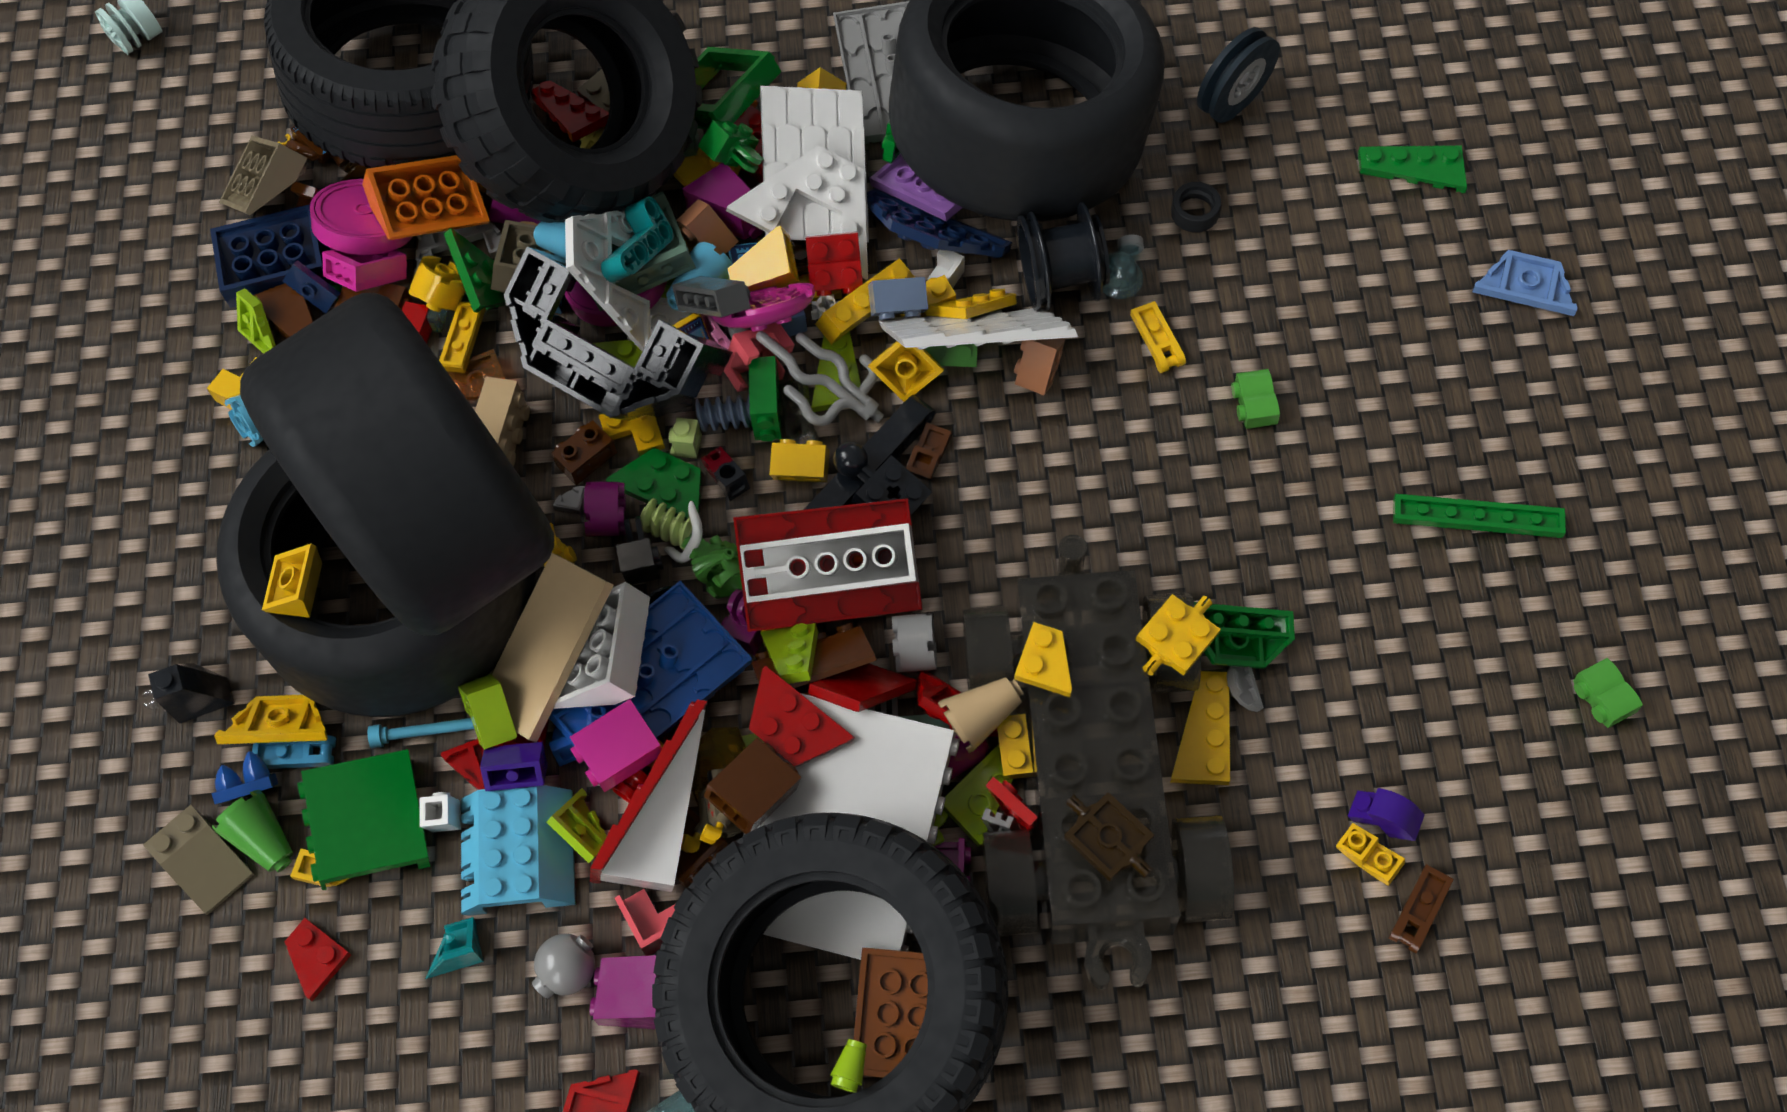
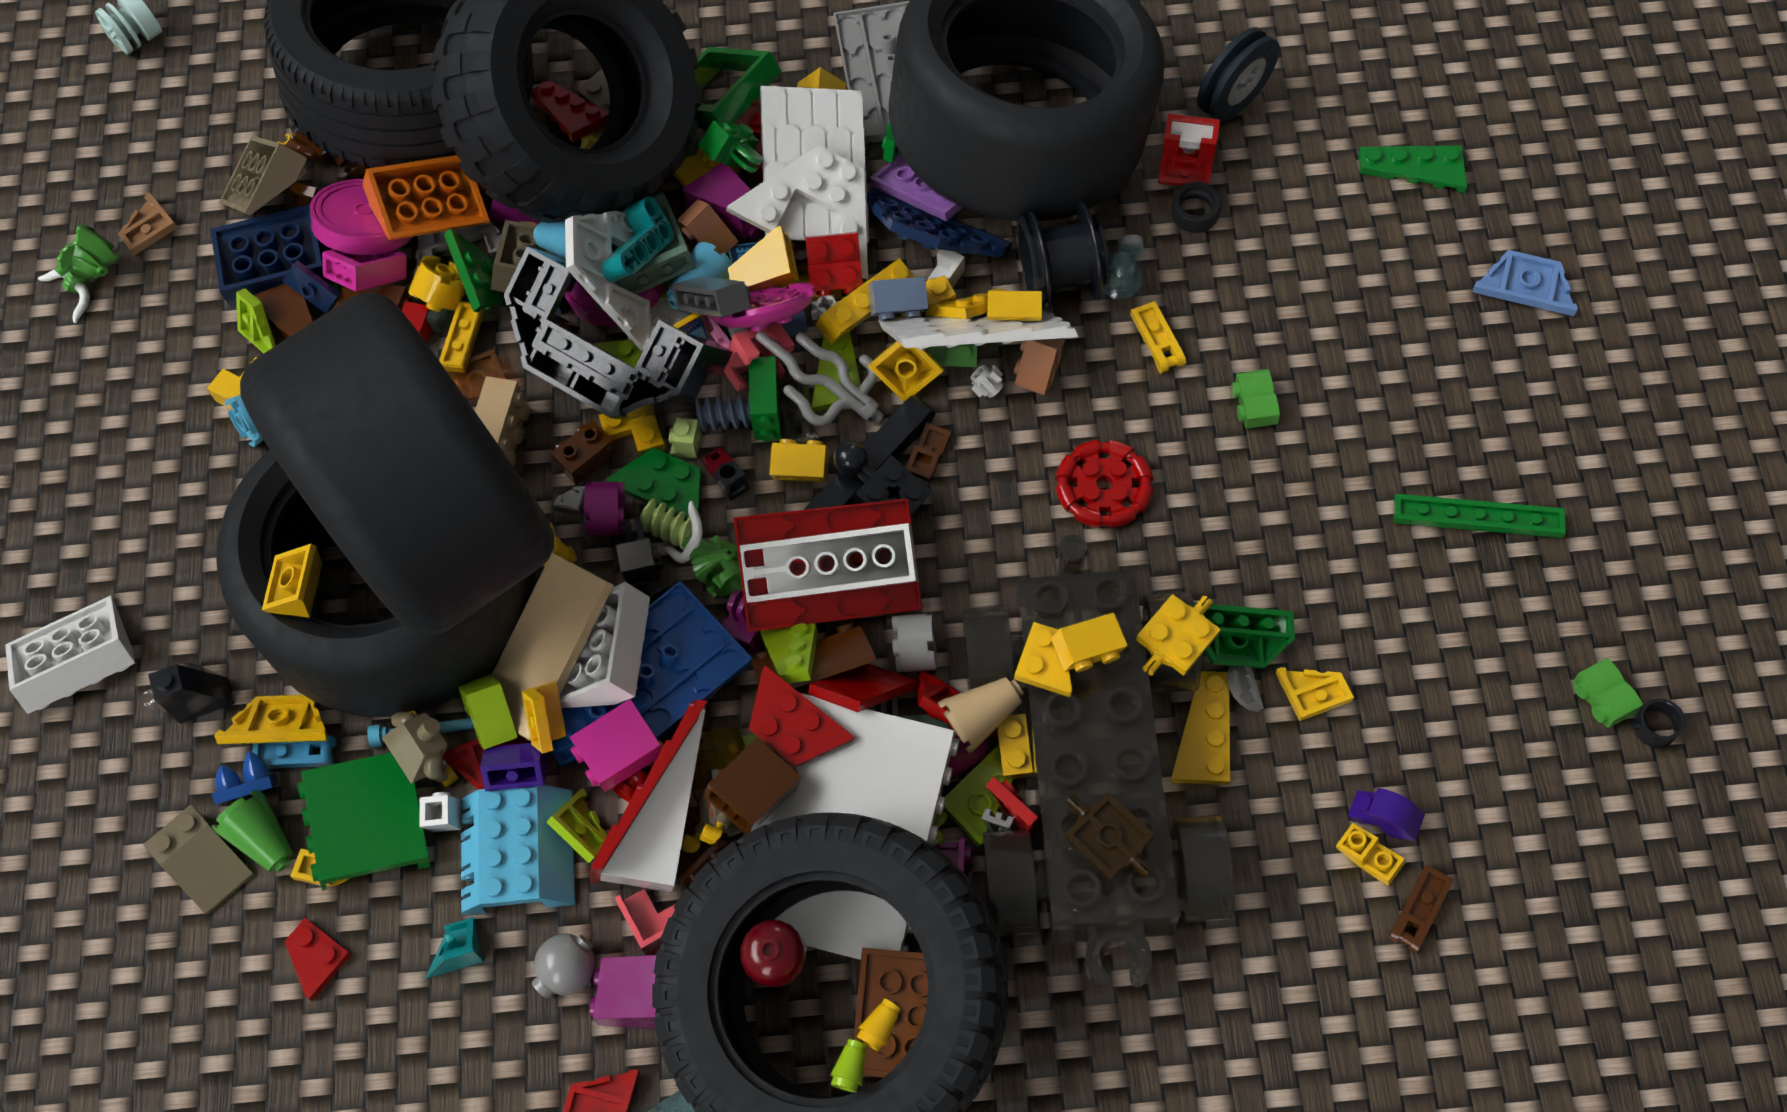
(68, 655): none -> white slope
(82, 259): none -> bright green helmet
(146, 226): none -> medium nougat wing
(419, 748): none -> dark tan torso
(544, 715): none -> yellow panel
(773, 953): none -> dark red cylinder
(879, 1025): none -> yellow cone
(987, 381): none -> white gear
(1015, 305): none -> yellow panel
(1089, 642): none -> yellow brick
(1111, 470): none -> red plate
(1188, 149): none -> red brick
(1314, 691): none -> yellow wing
(1671, 710): none -> black piece

